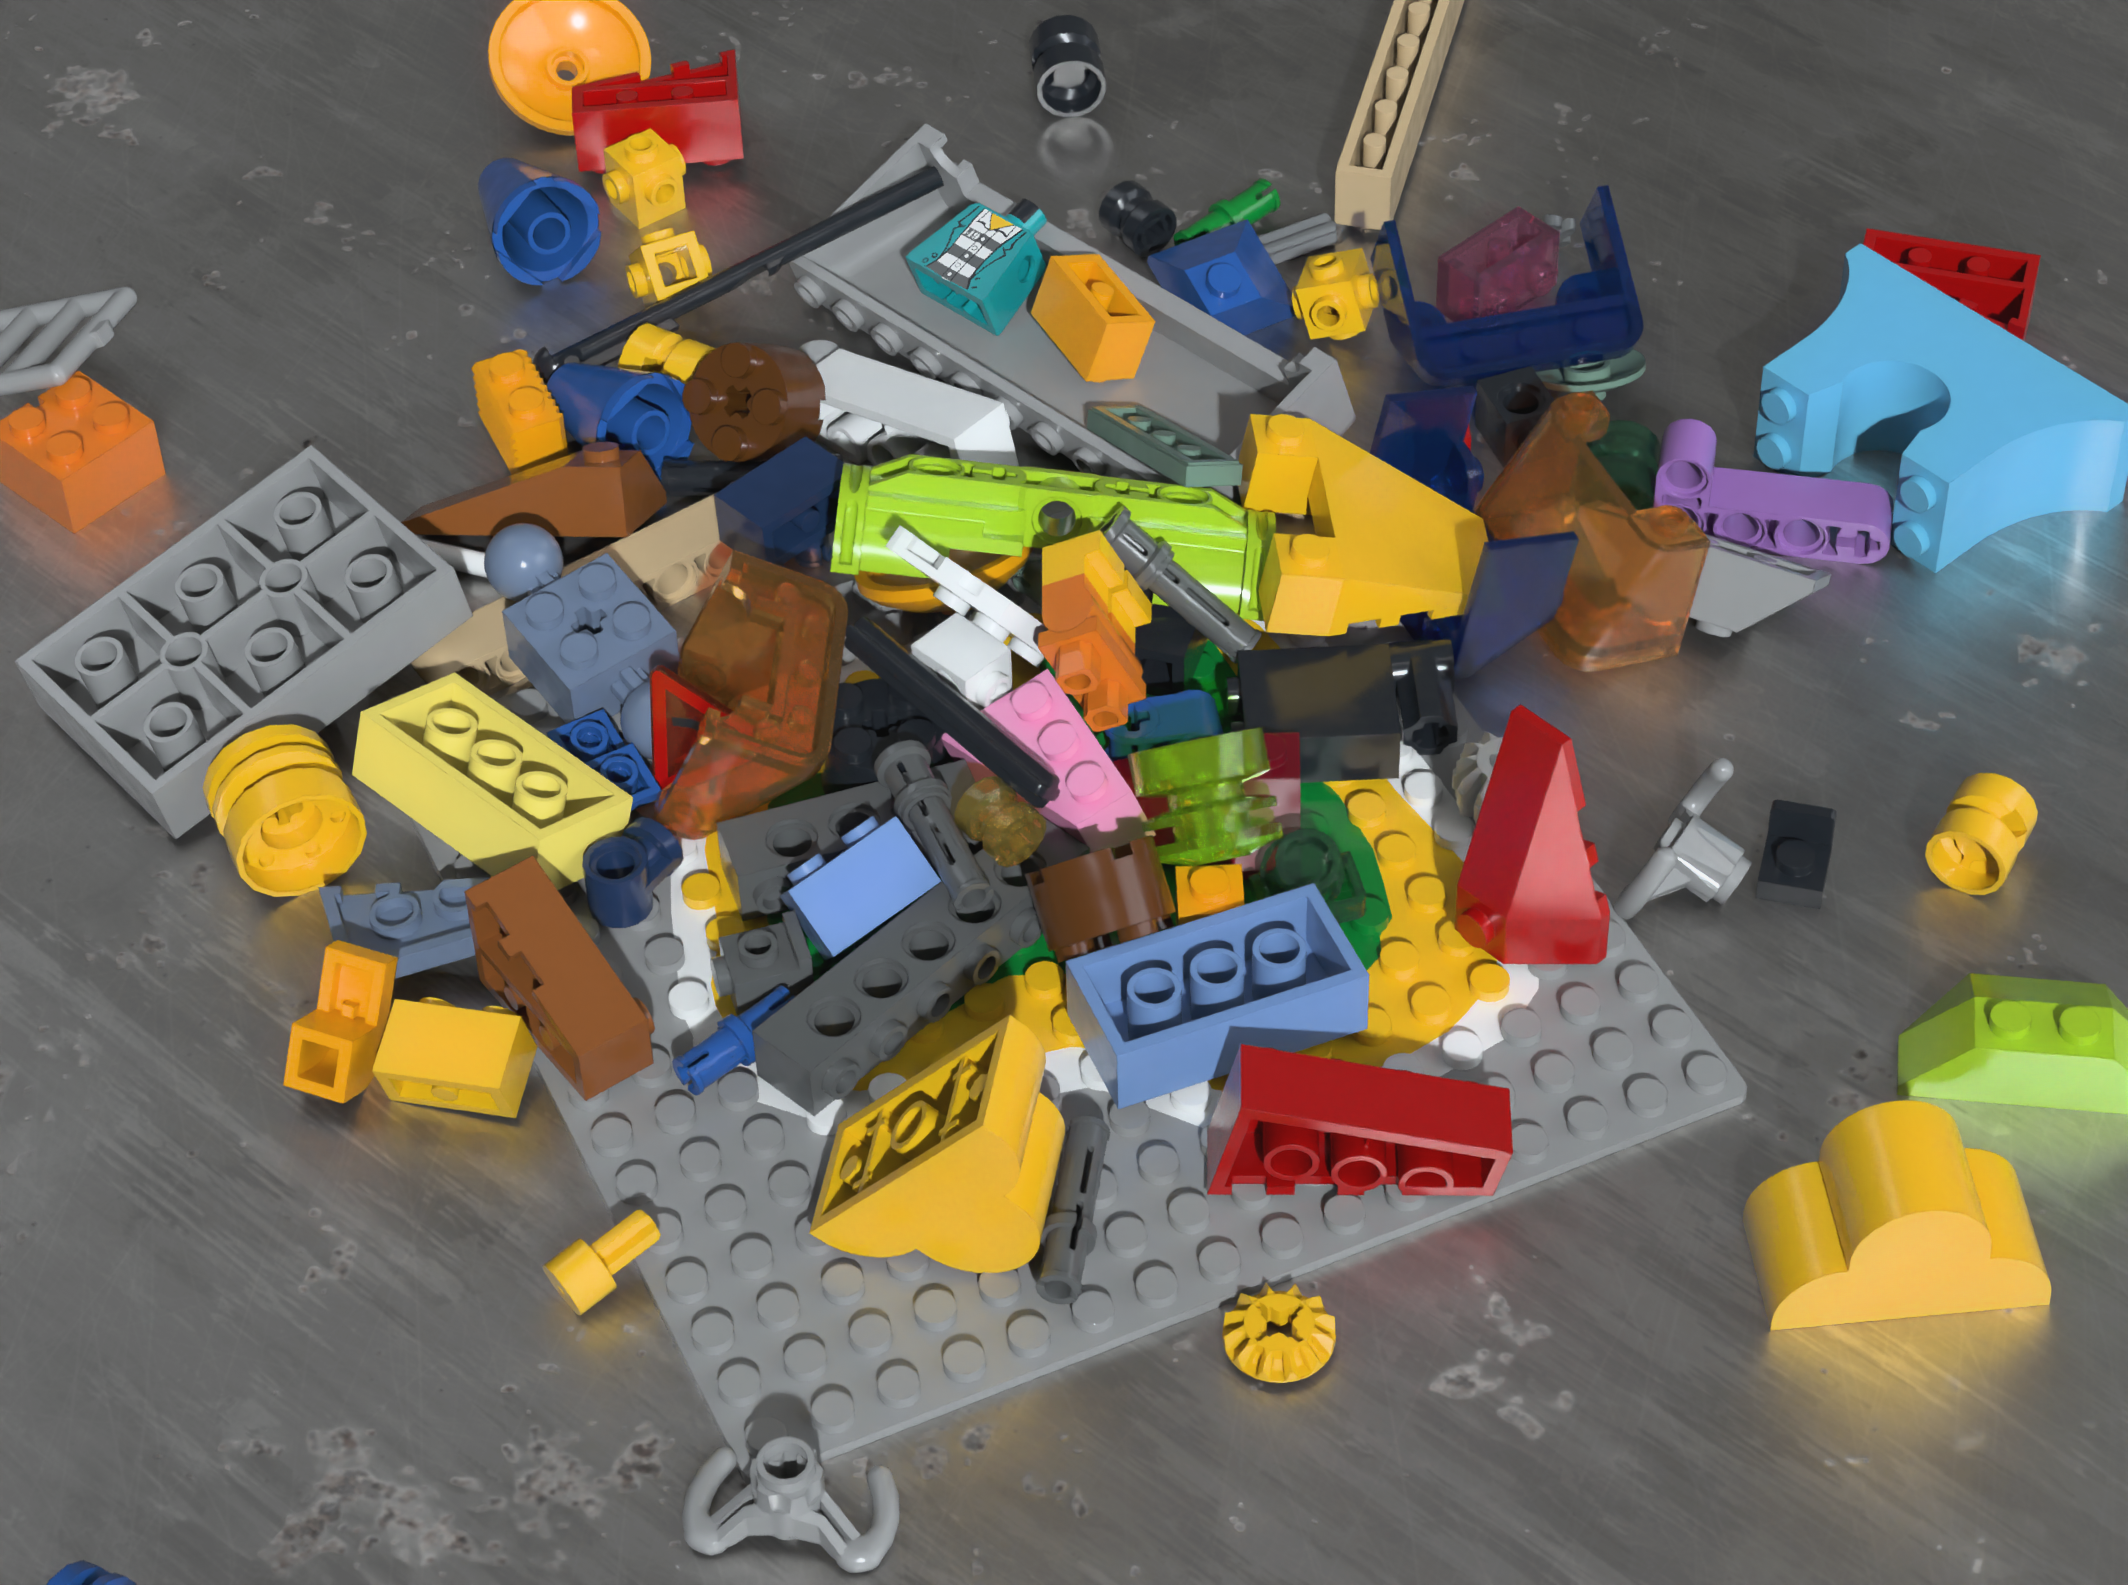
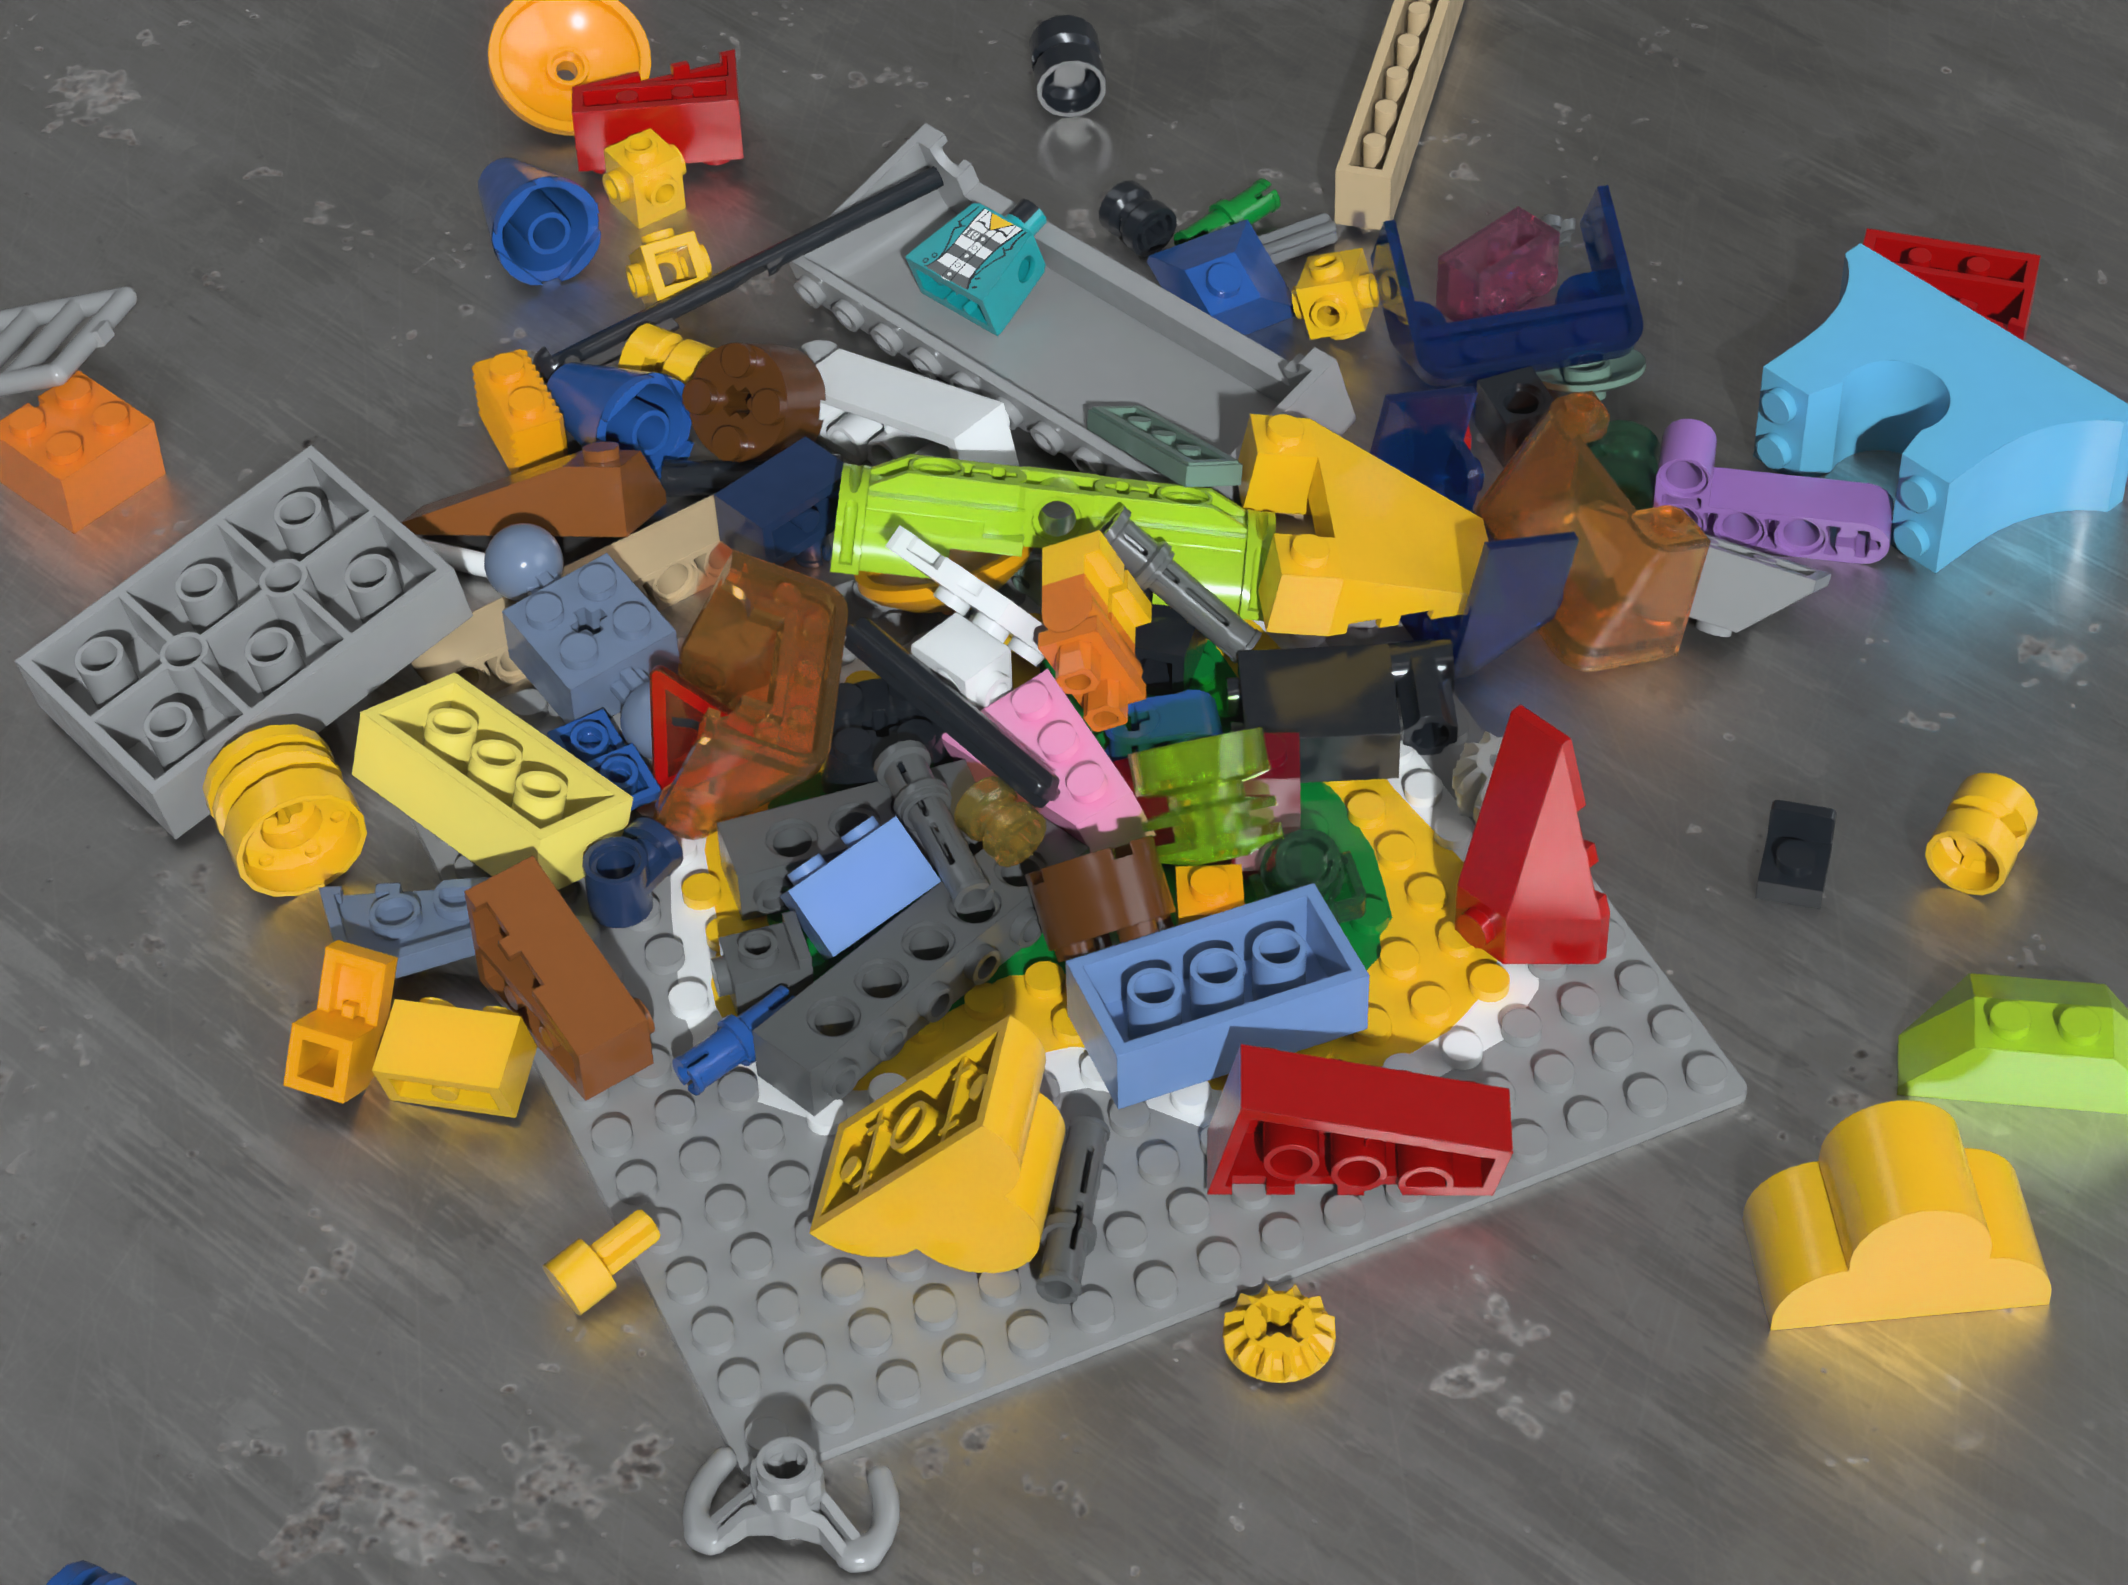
(1092, 317): light orange brick -> none
(1689, 852): light grey piece -> none

